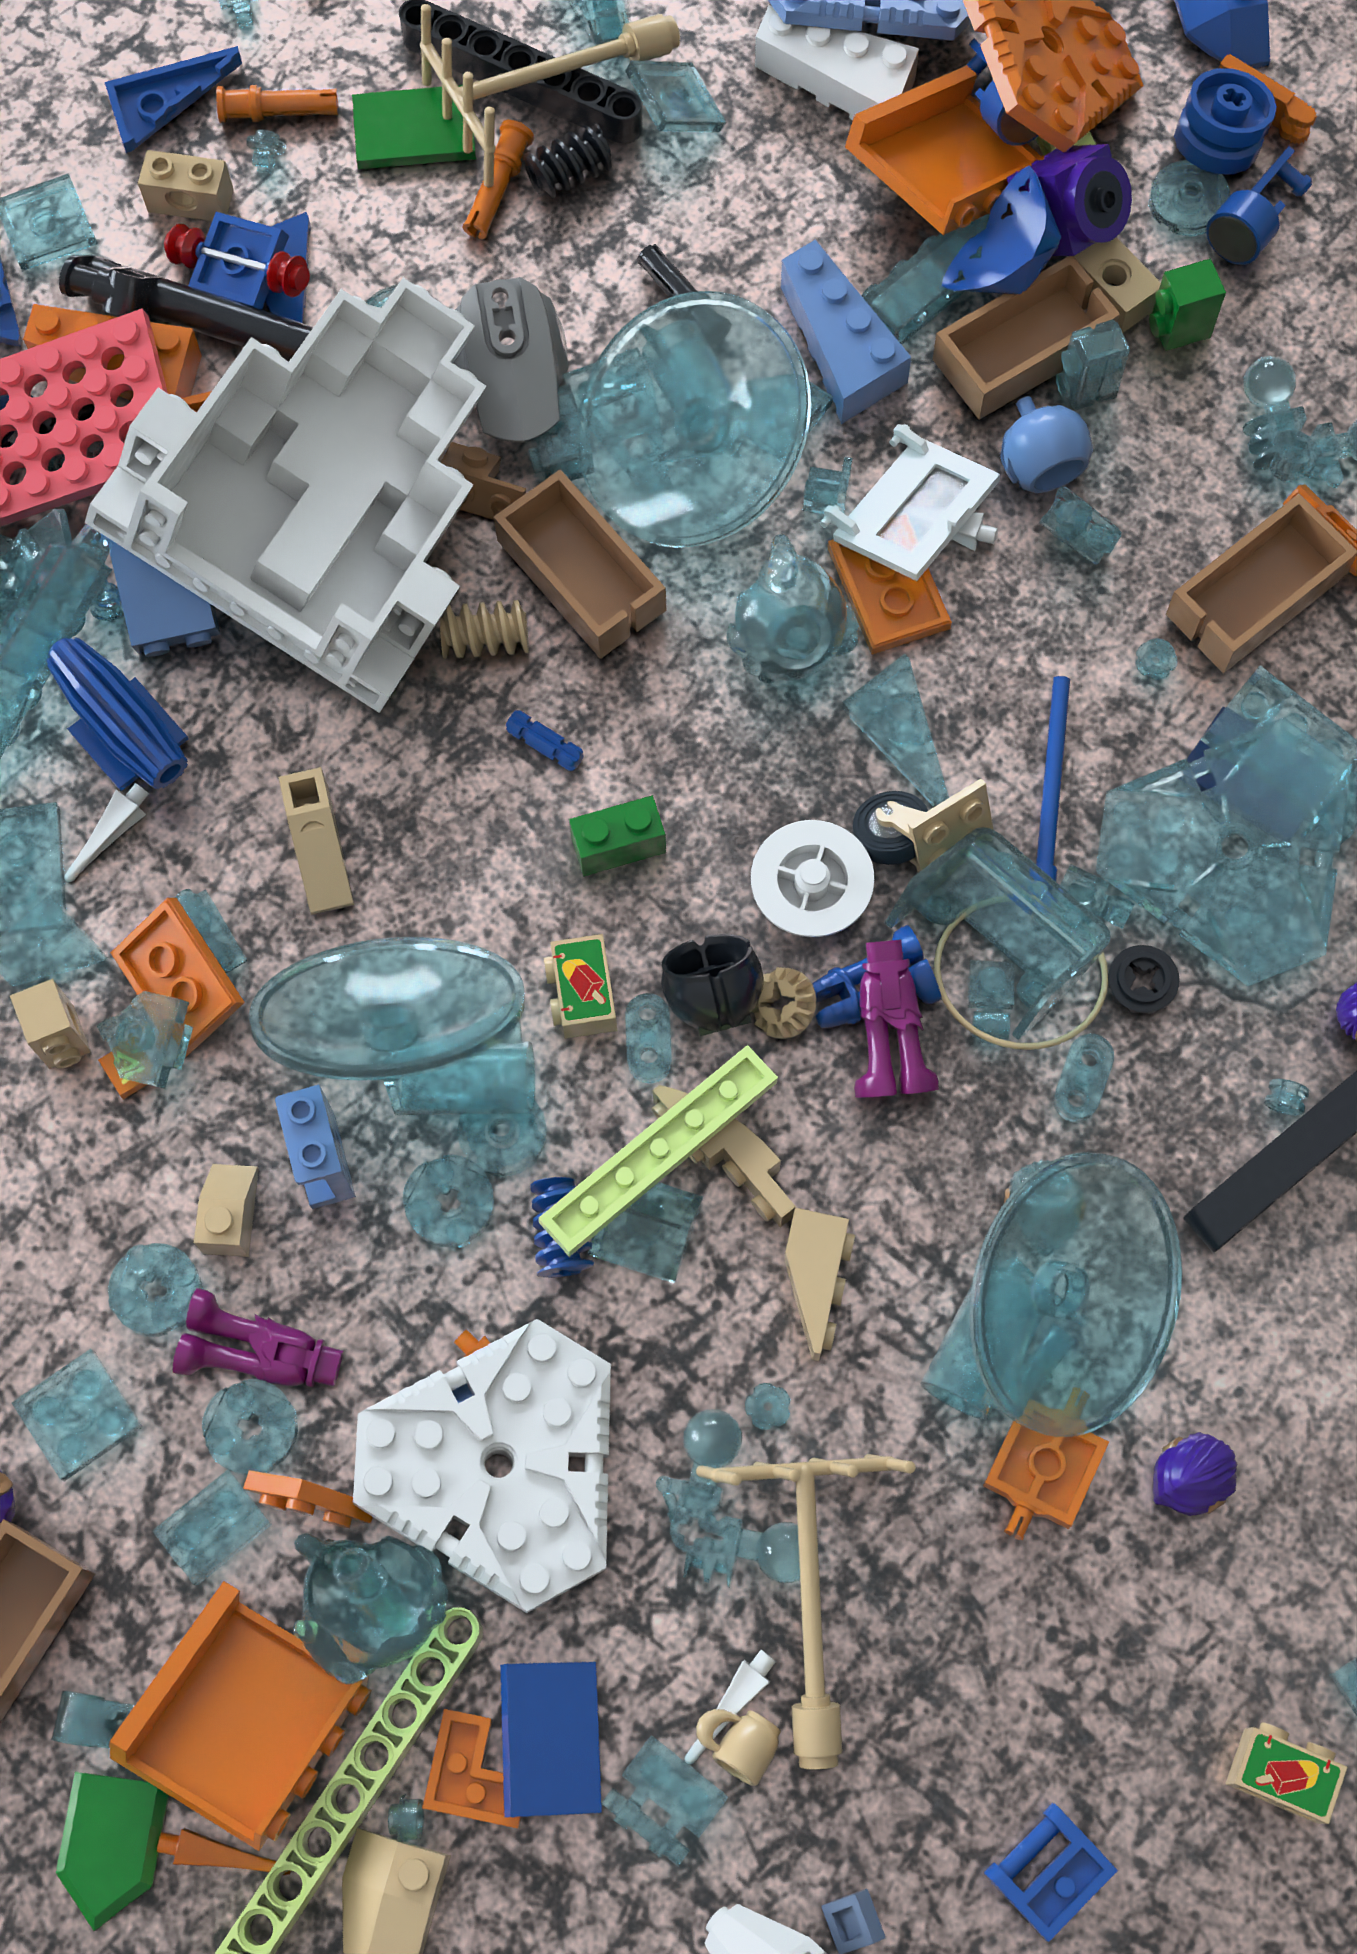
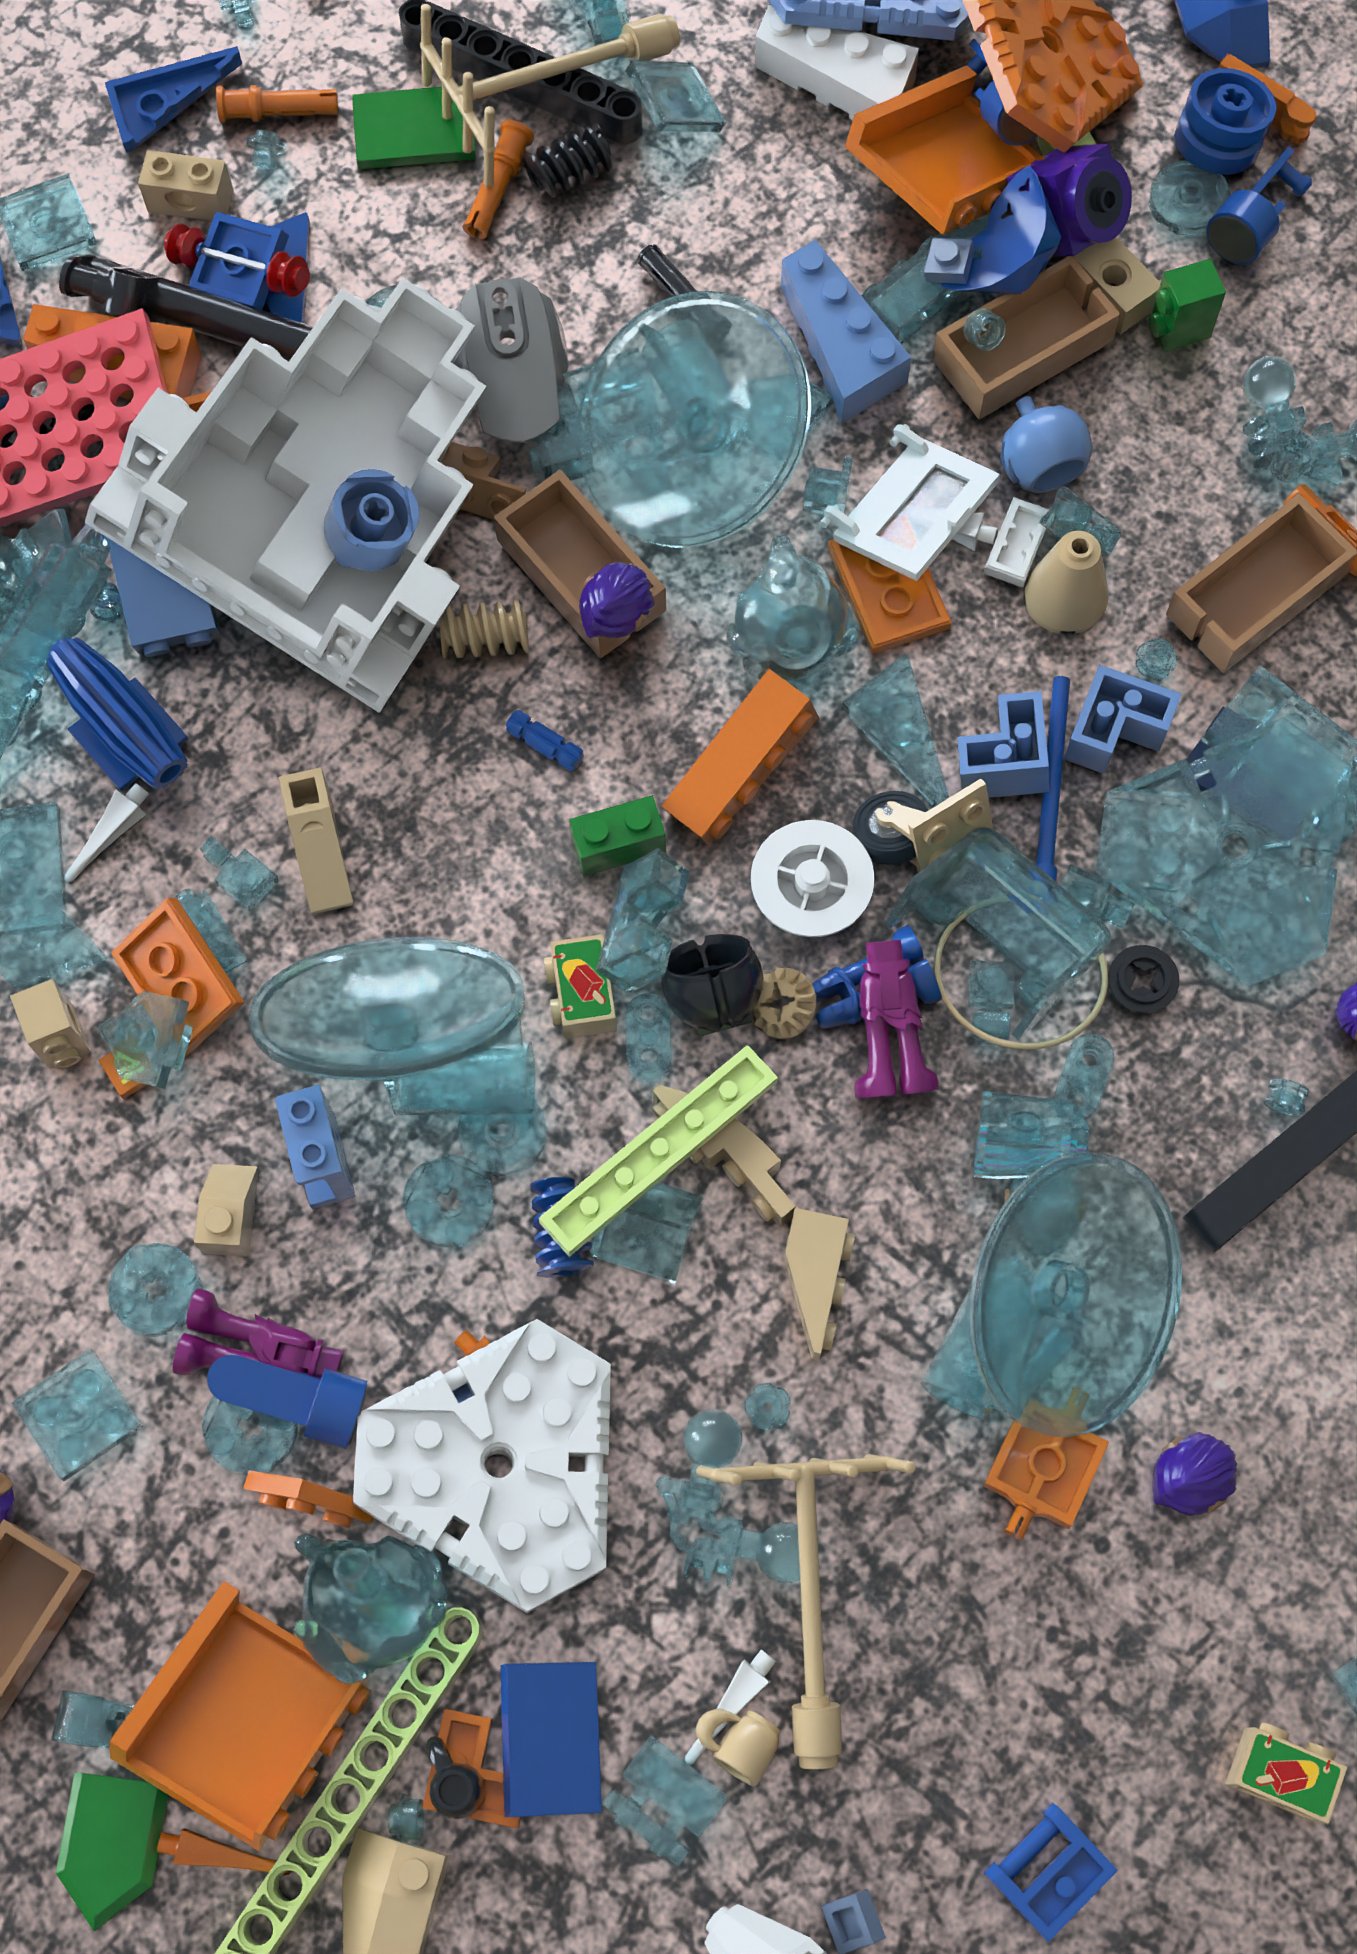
(211, 1527): clear light blue plate -> none
(241, 877): none -> clear light blue plate
(323, 1404): none -> blue piece
(370, 521): none -> medium blue brick
(456, 1787): none -> black piece
(615, 601): none -> dark purple hair
(633, 946): none -> clear light blue arch
(741, 757): none -> orange wedge
(949, 260): none -> sand blue plate
(975, 324): none -> clear light blue bush
(1014, 758): none -> medium blue brick
(1017, 543): none -> white plate
(1025, 1134): none -> clear light blue slope
(1068, 585): none -> tan cone
(1093, 365): clear light blue brick -> none
(1120, 708): none -> medium blue brick

